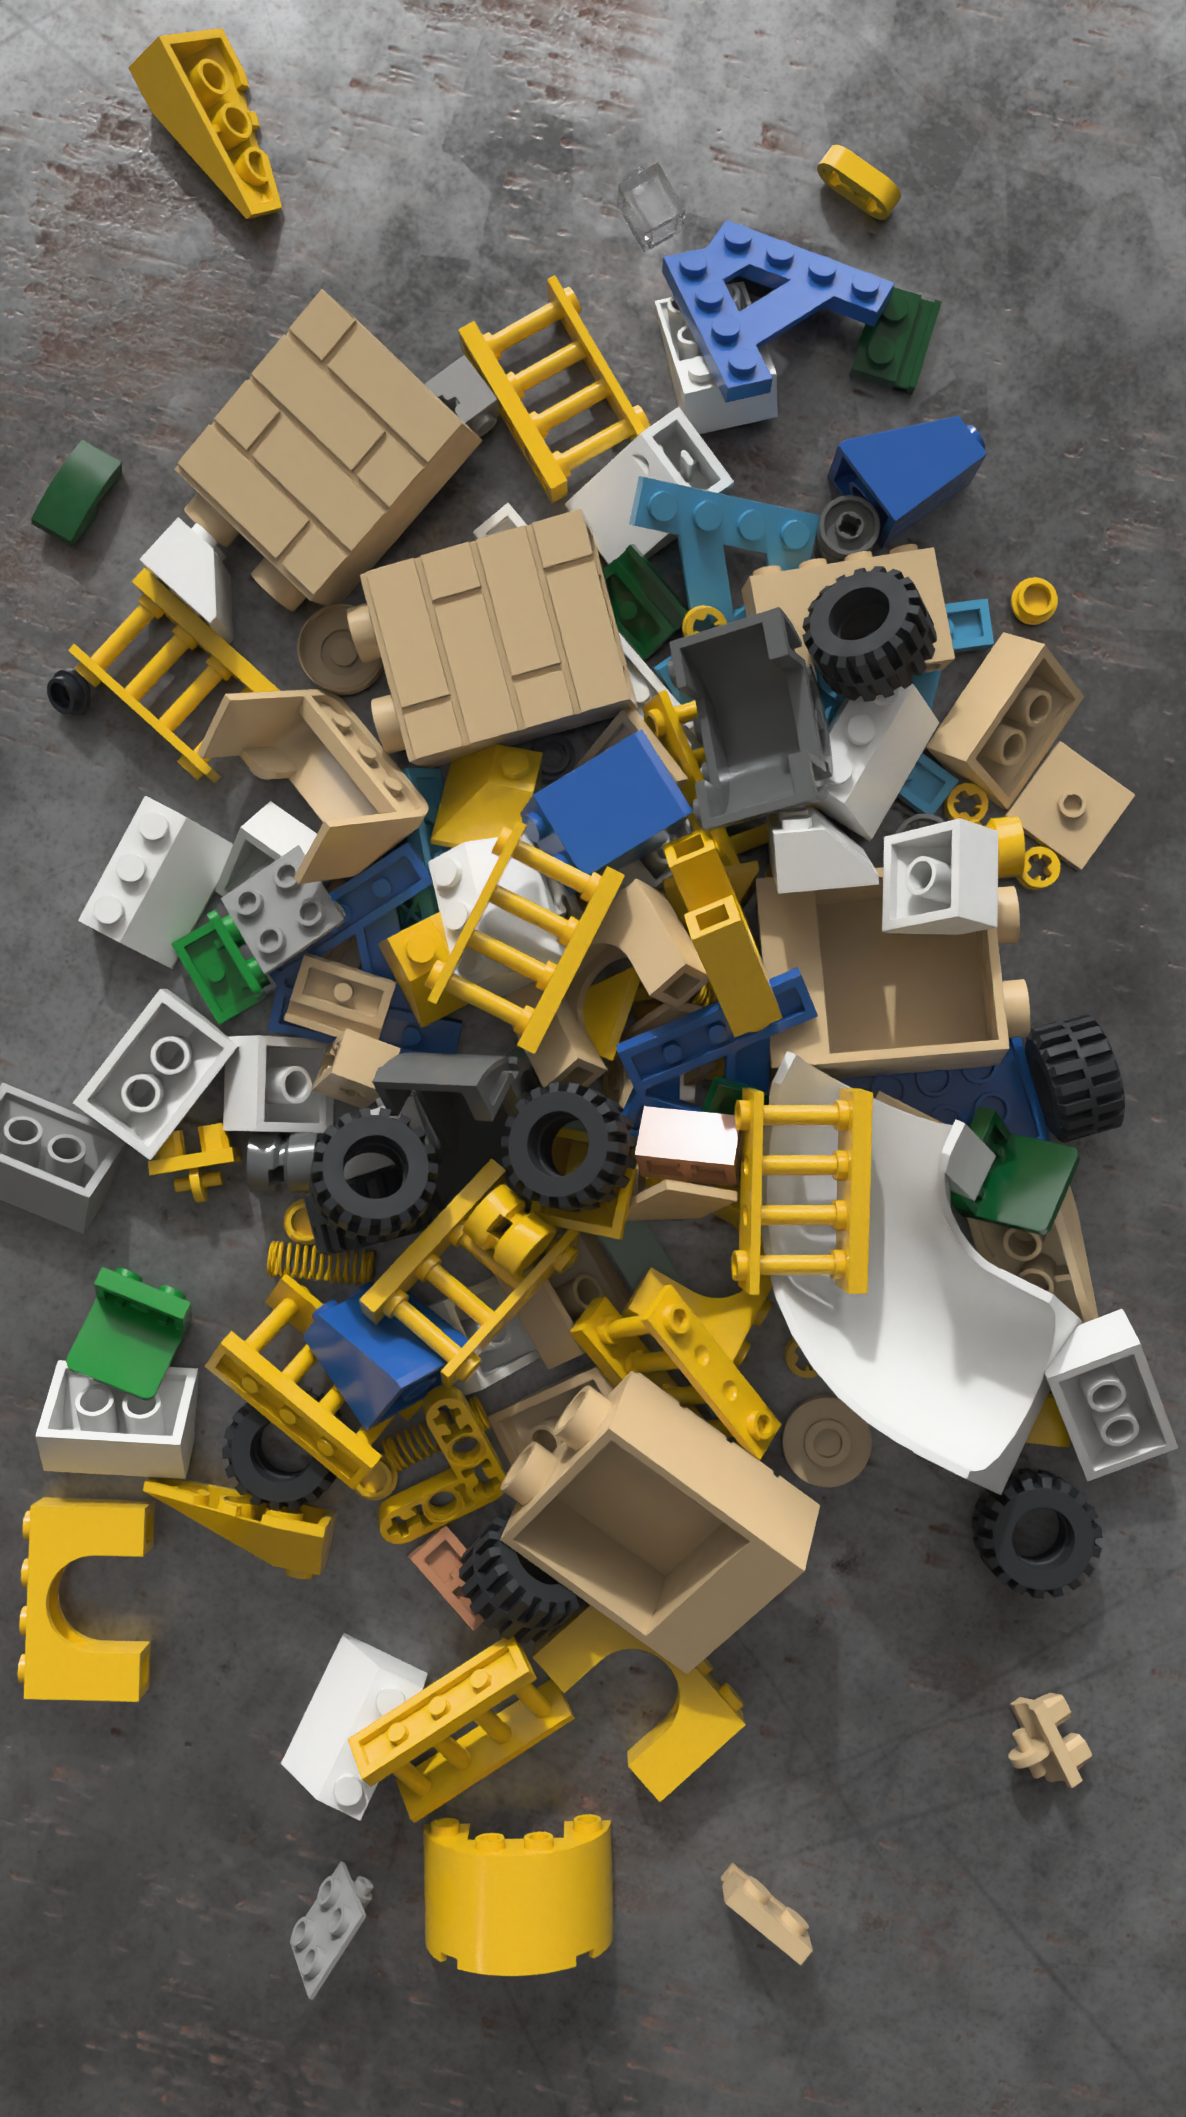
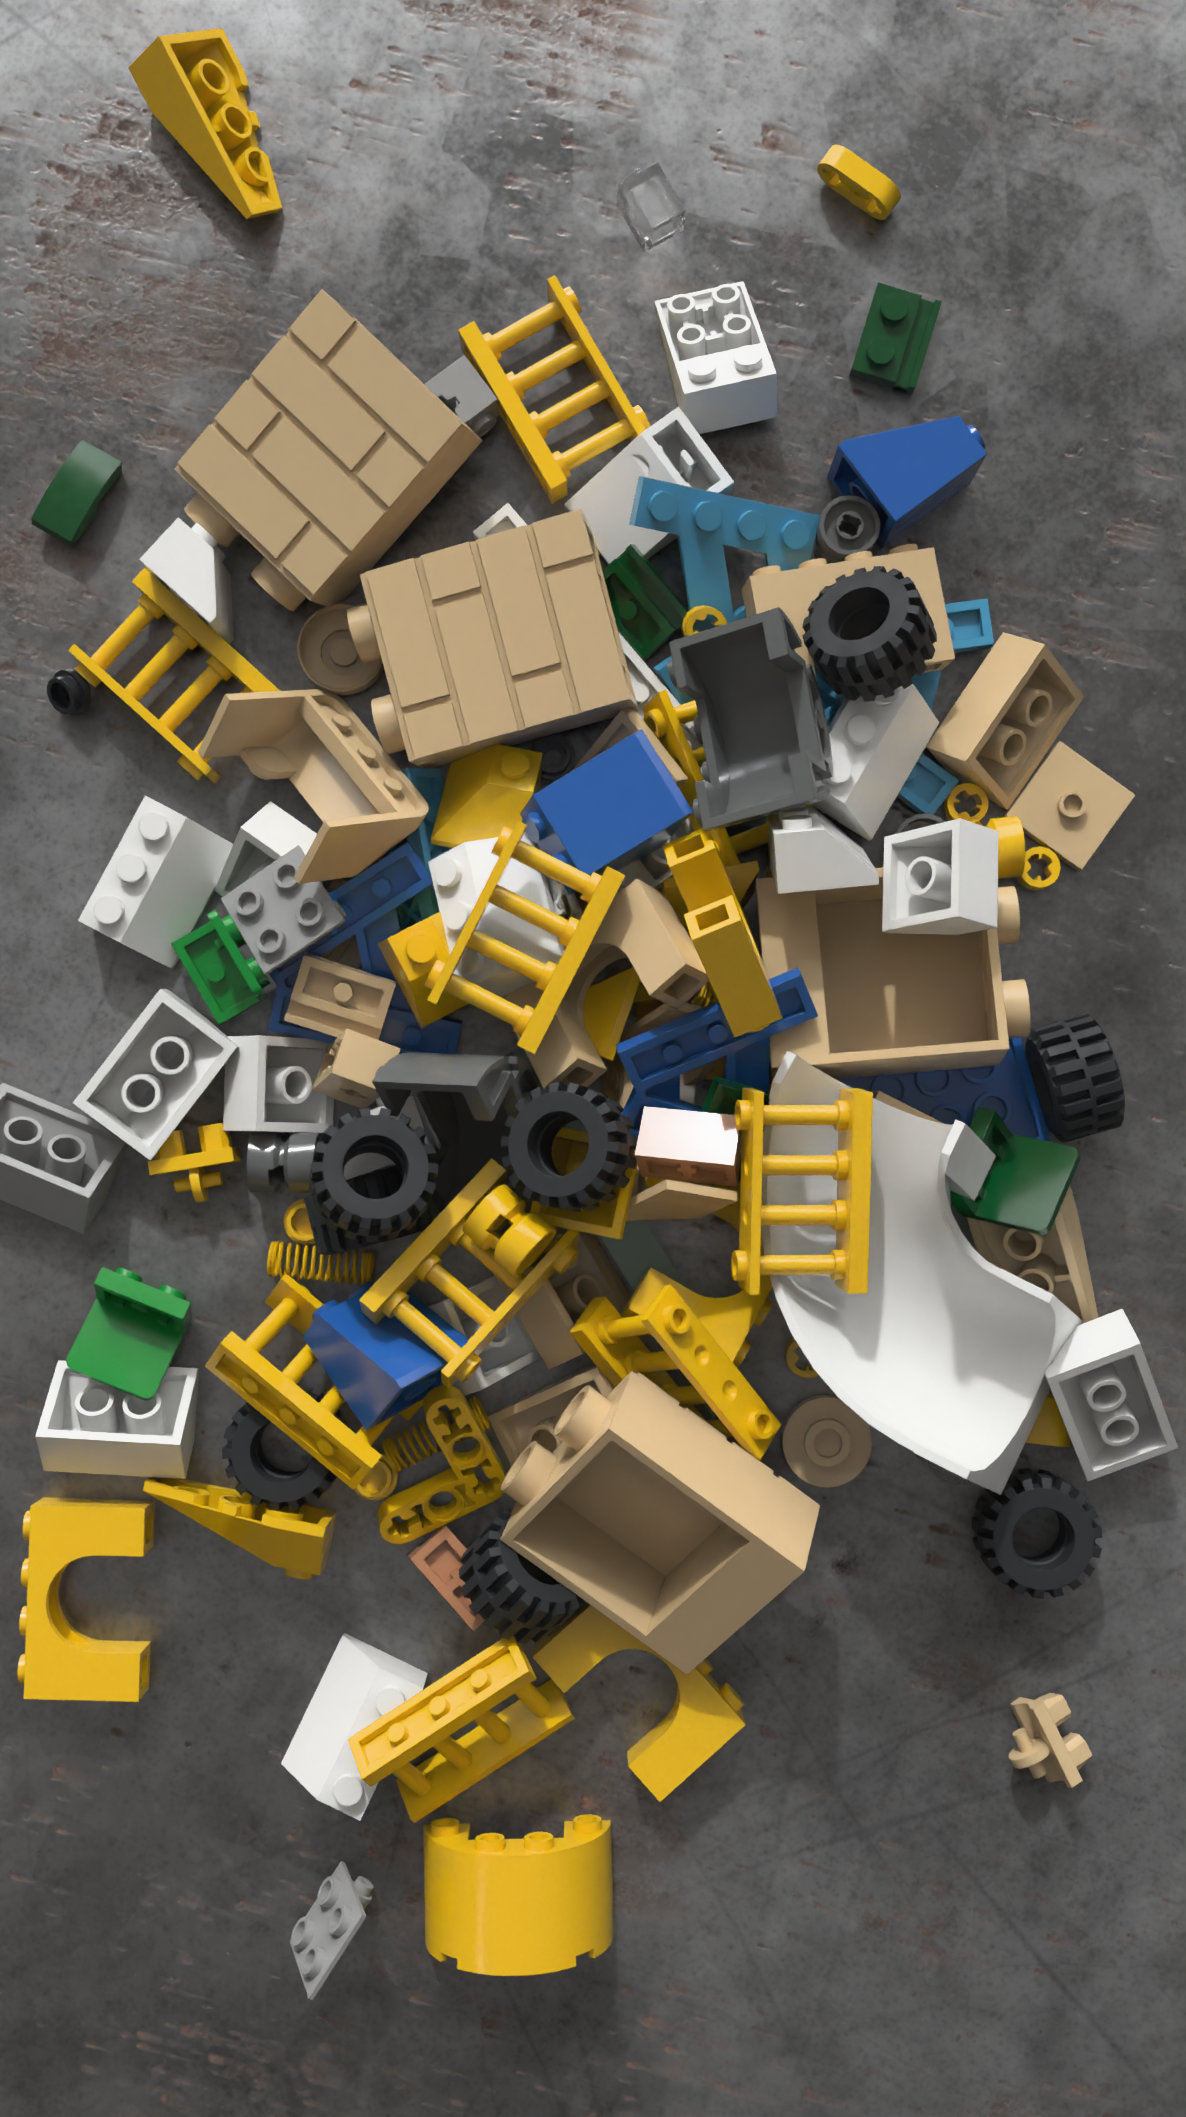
(766, 1913): tan plate -> none
(802, 286): plate -> none
(1034, 601): yellow plate -> none

